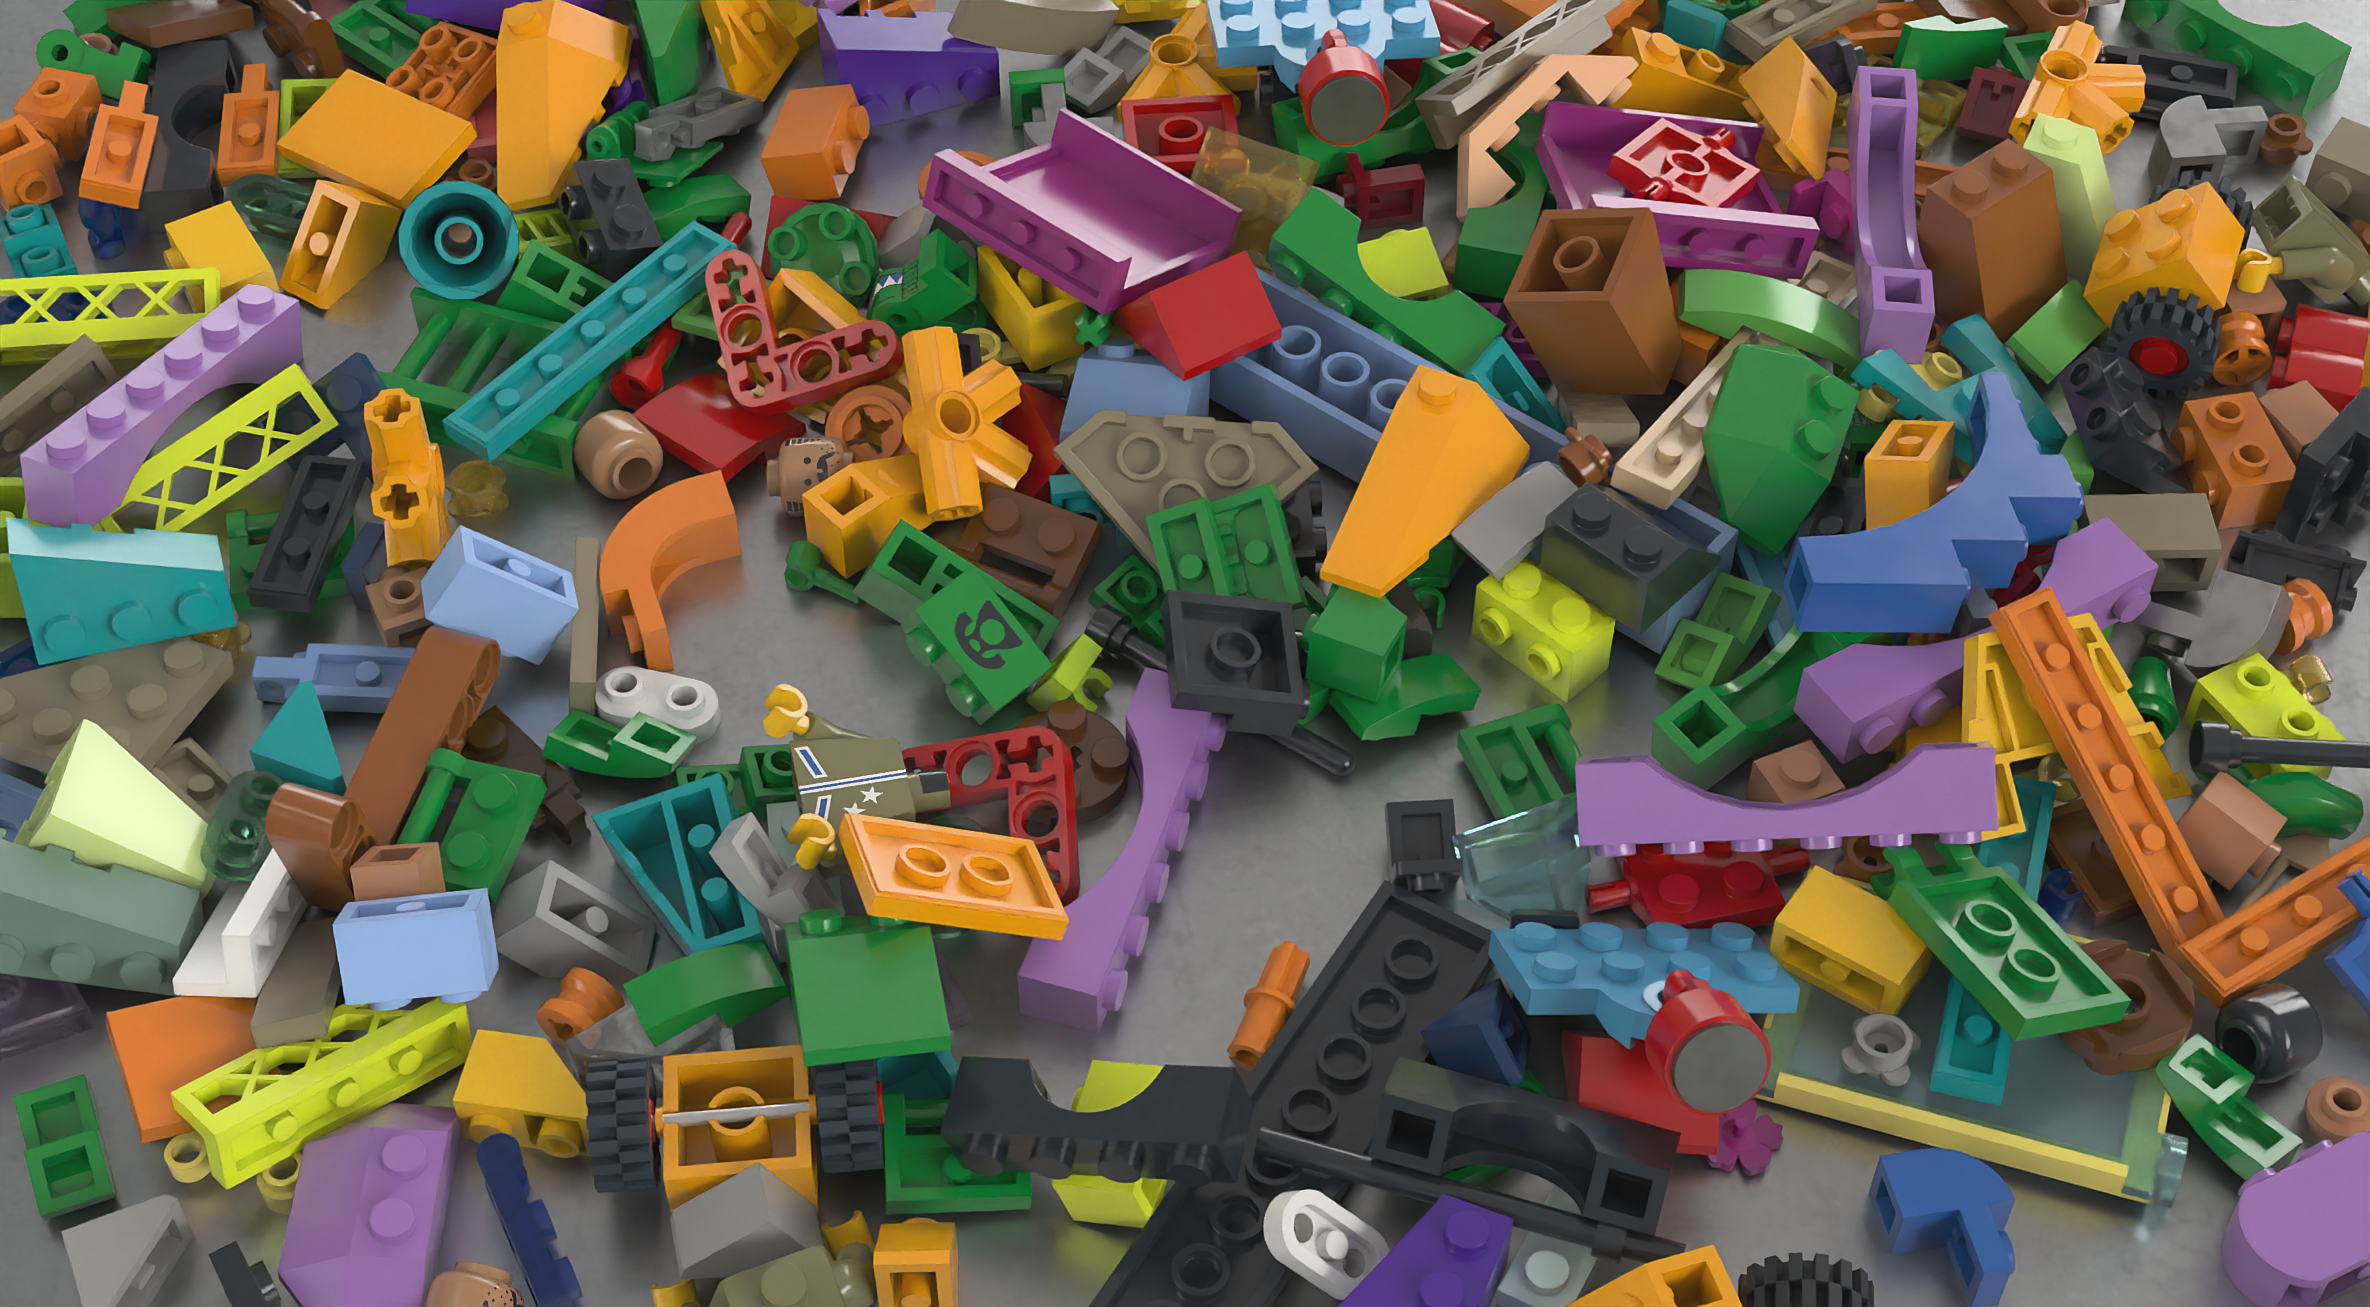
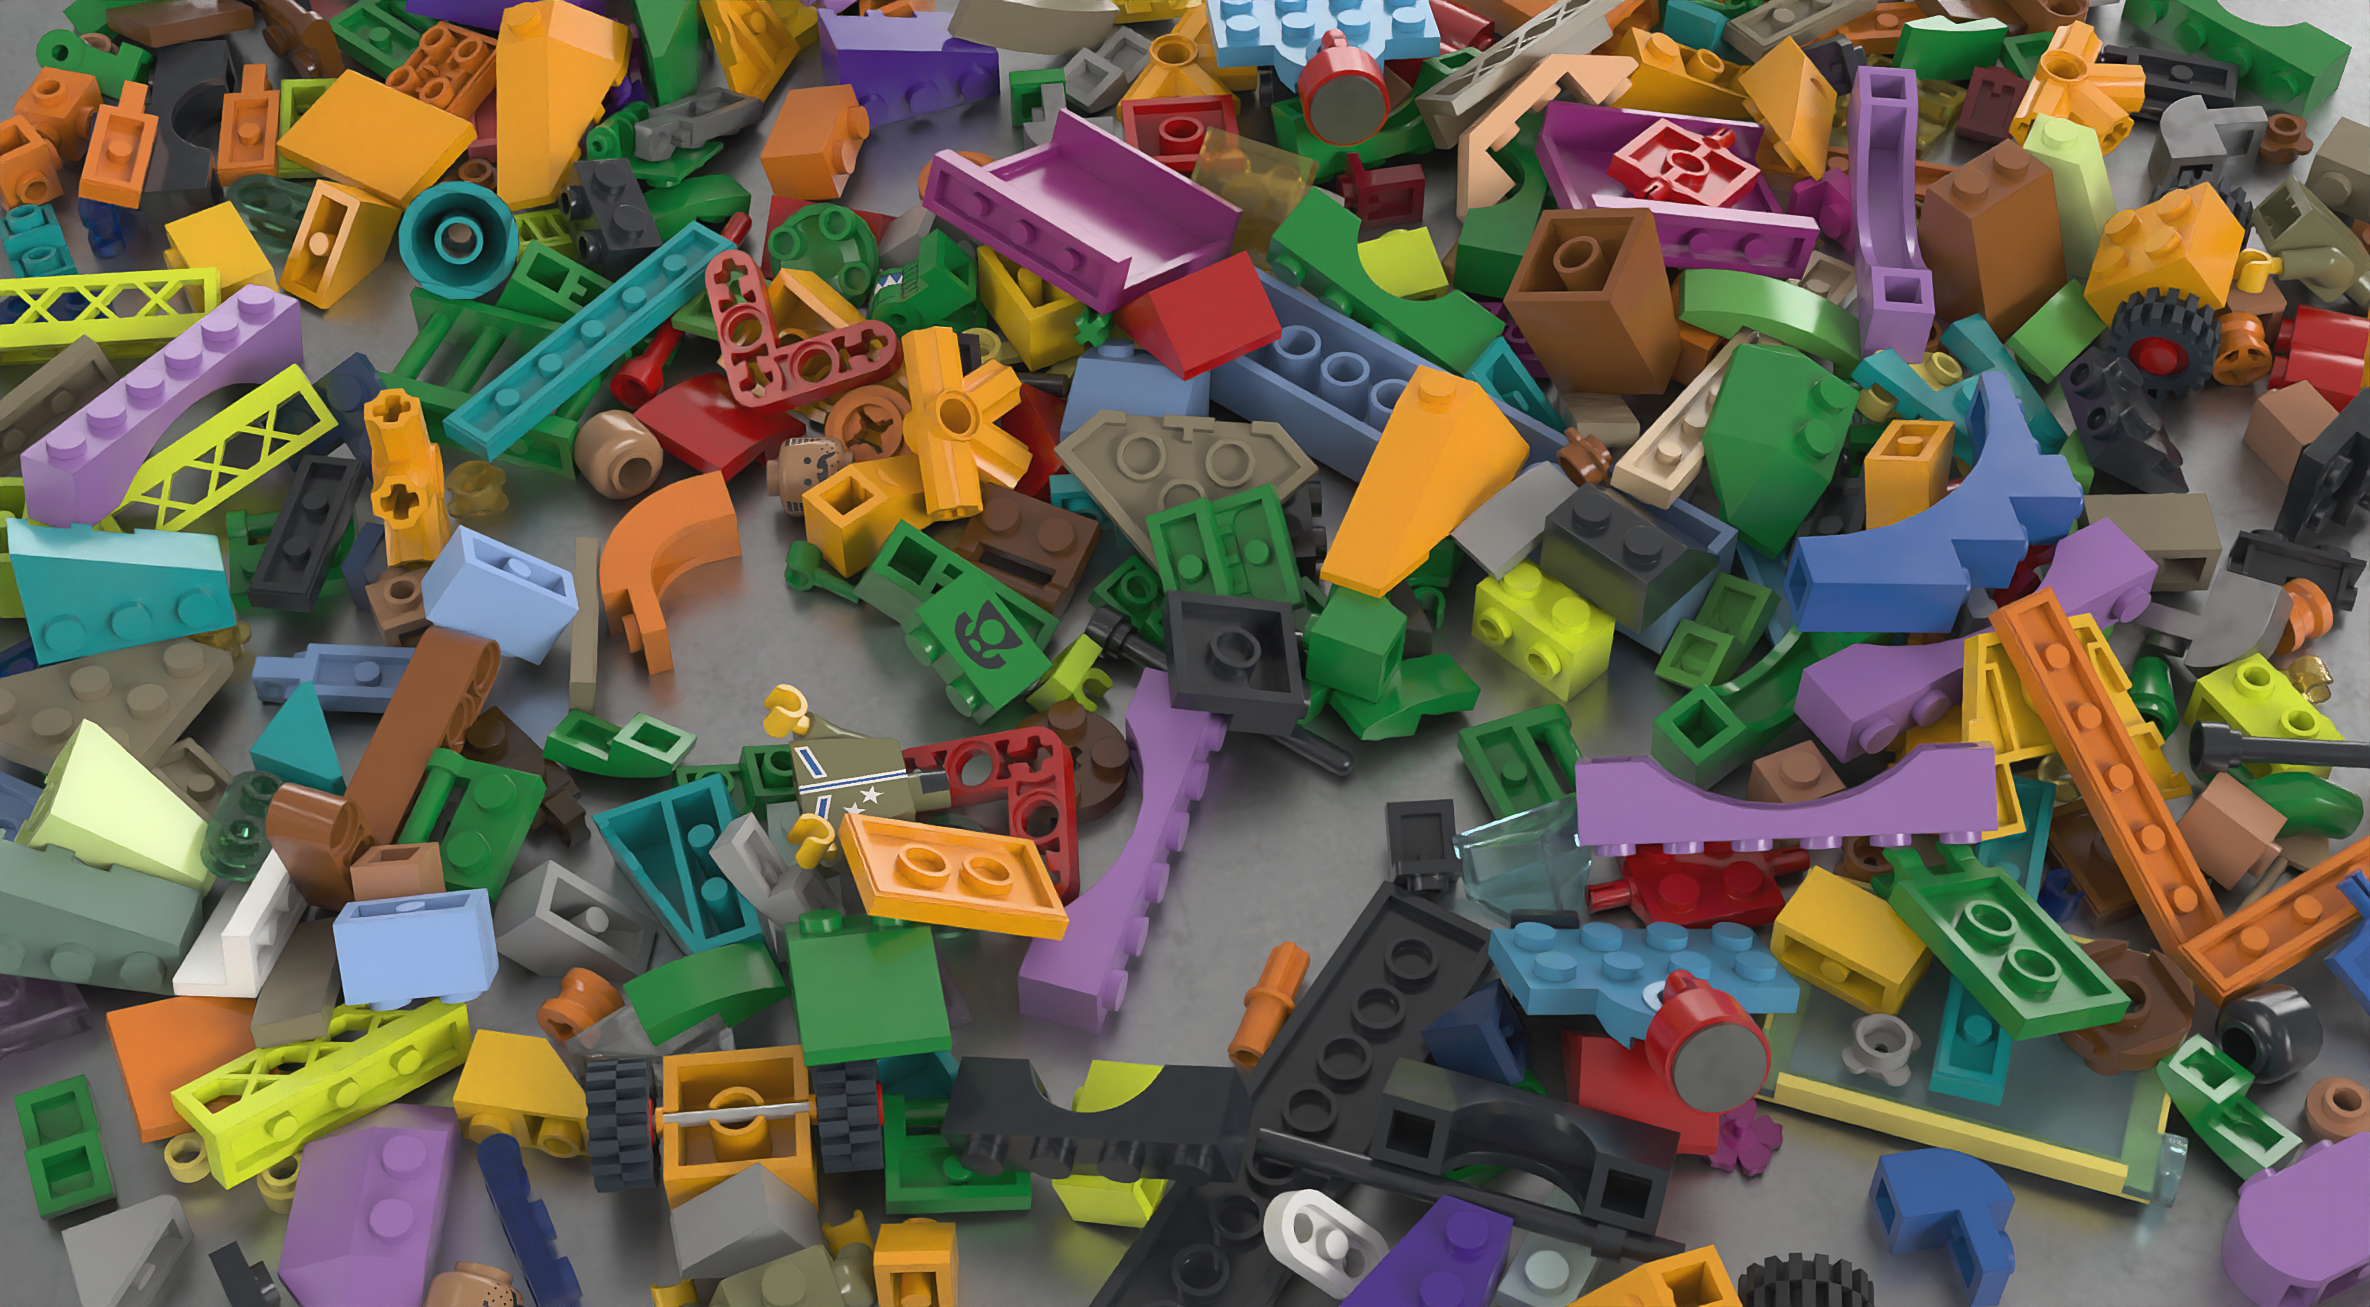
(658, 694): white plate -> none
(2234, 458): orange brick -> none

